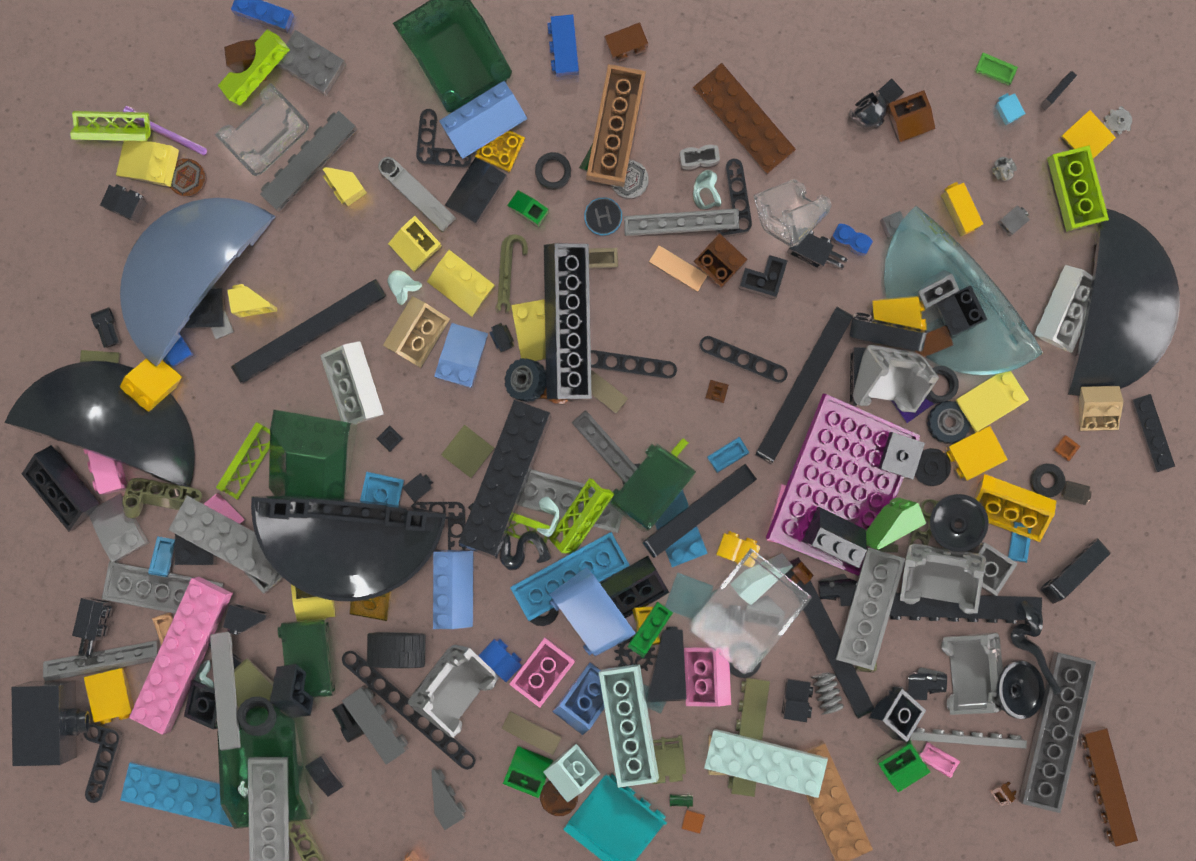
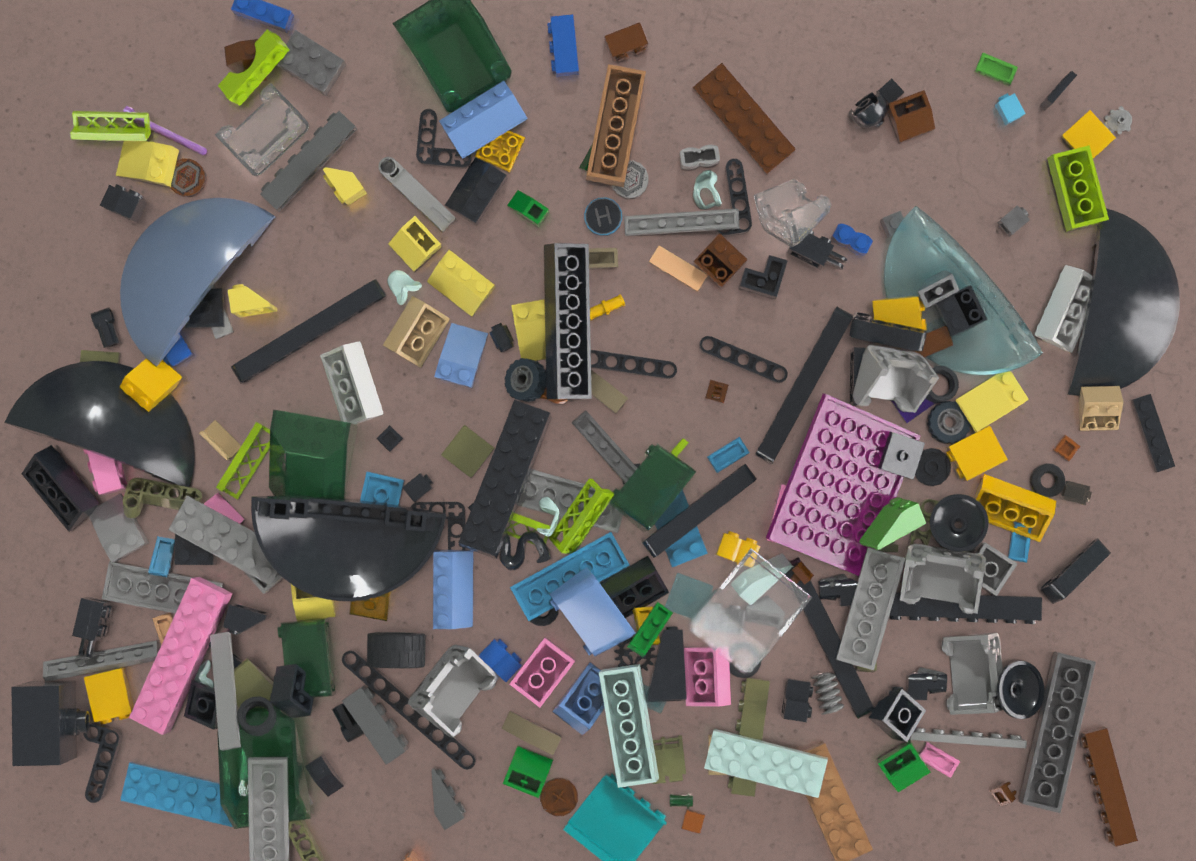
(221, 440): none -> tan panel
(505, 269): olive piece -> none
(553, 156): black tyre -> none
(572, 773): light aqua brick -> none
(606, 306): none -> yellow pin
(837, 537): black slope -> none
(961, 208): yellow brick -> none
(1004, 168): light grey gear -> none
(1034, 629): black animal -> none

